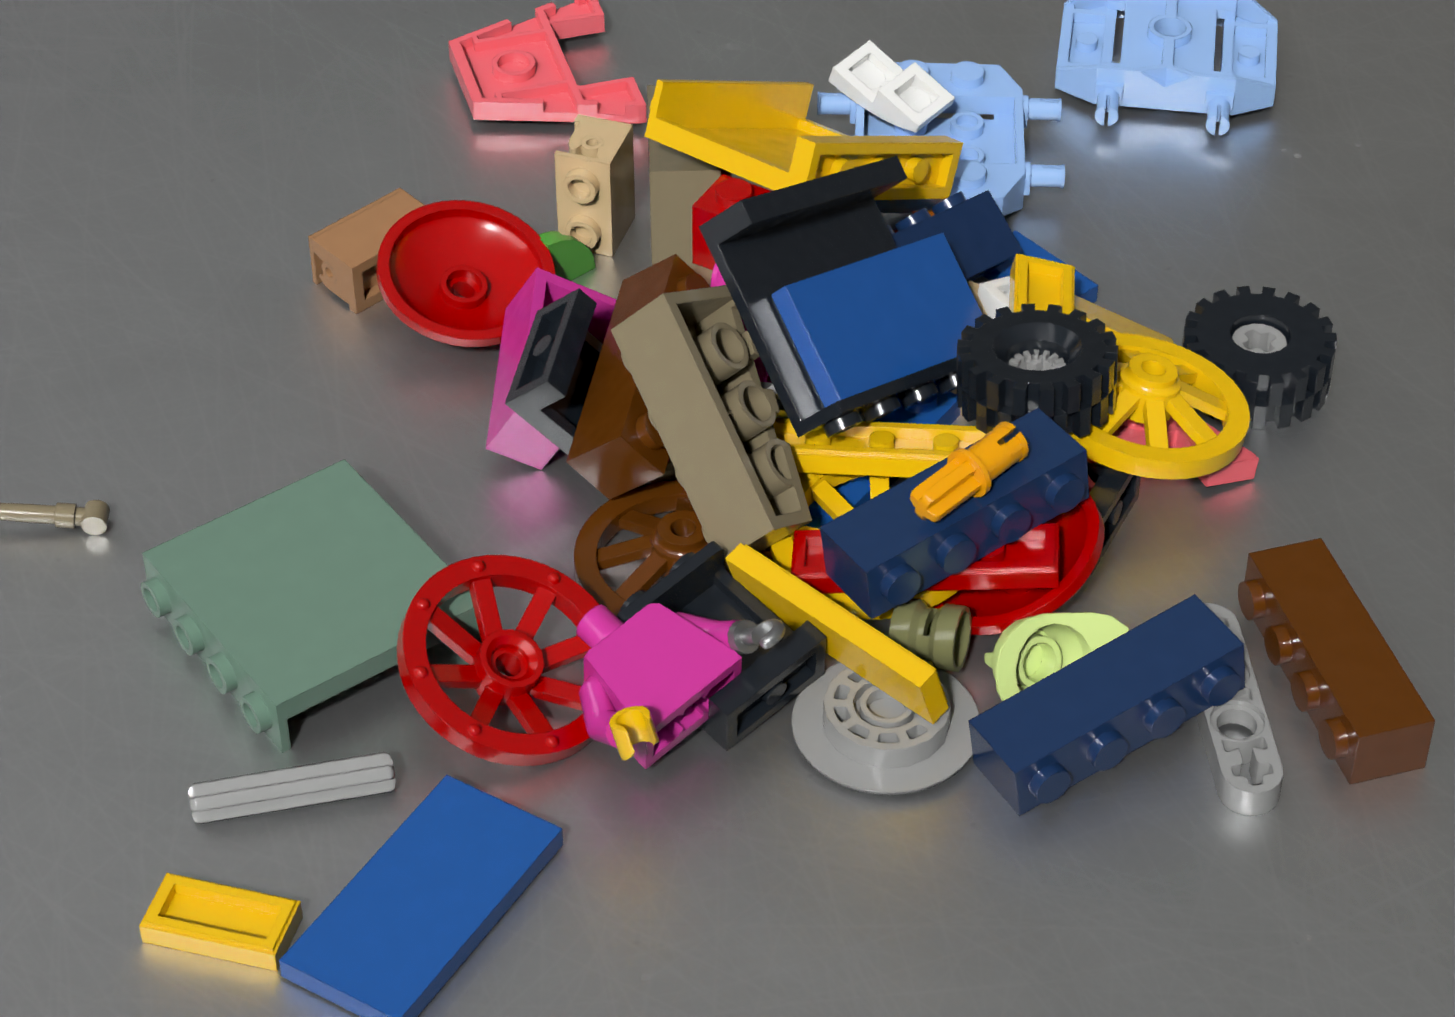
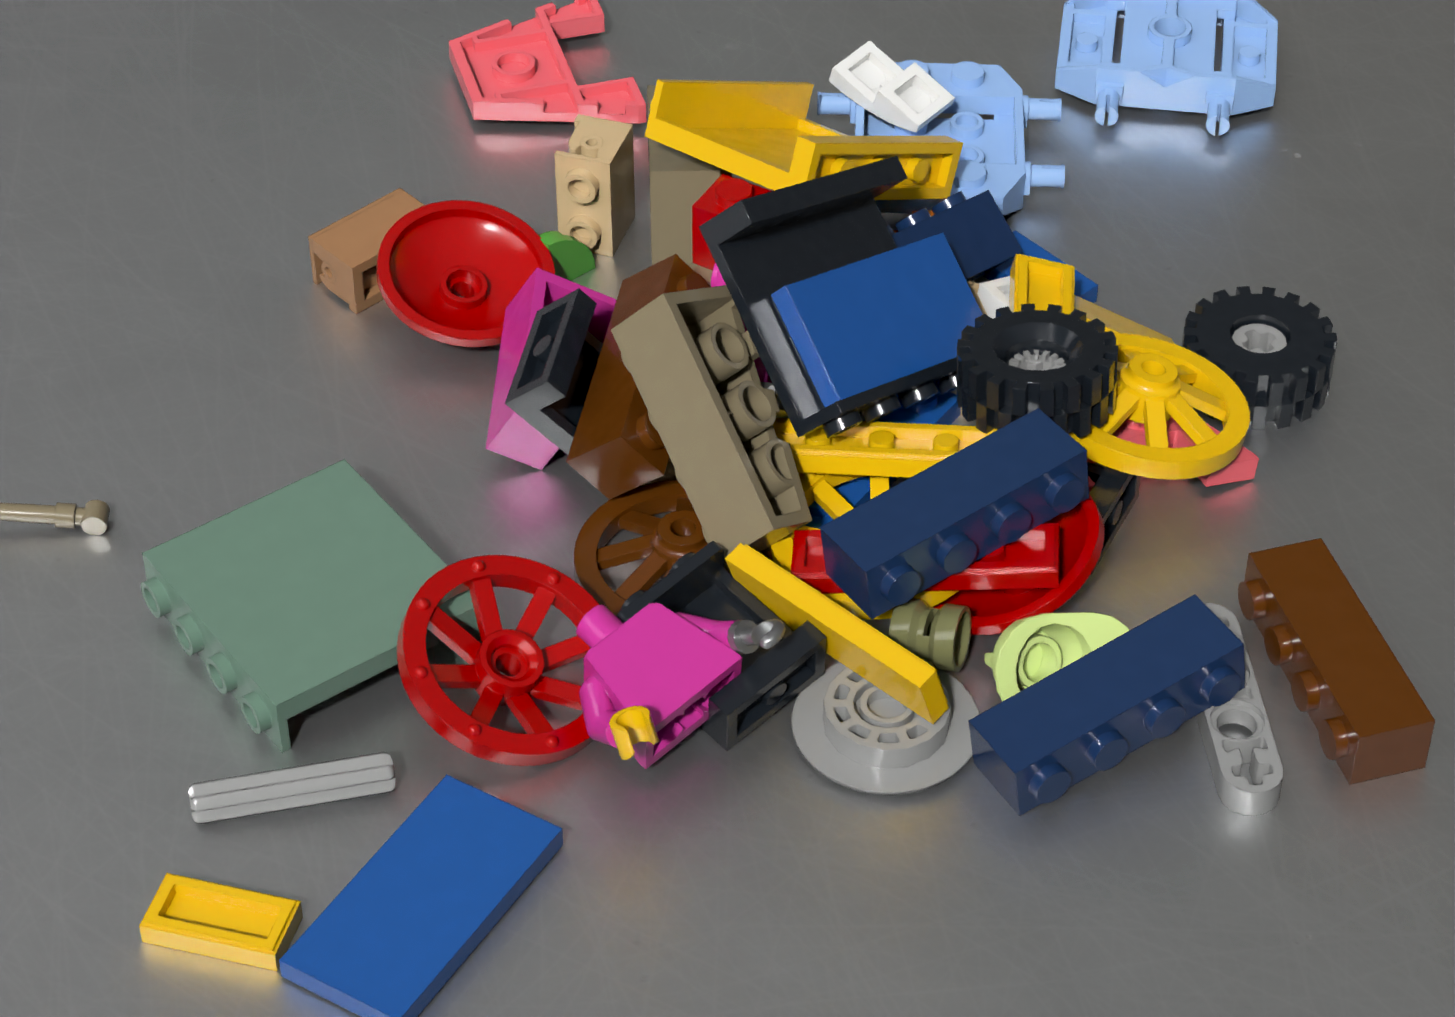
(968, 473): light orange axle -> none

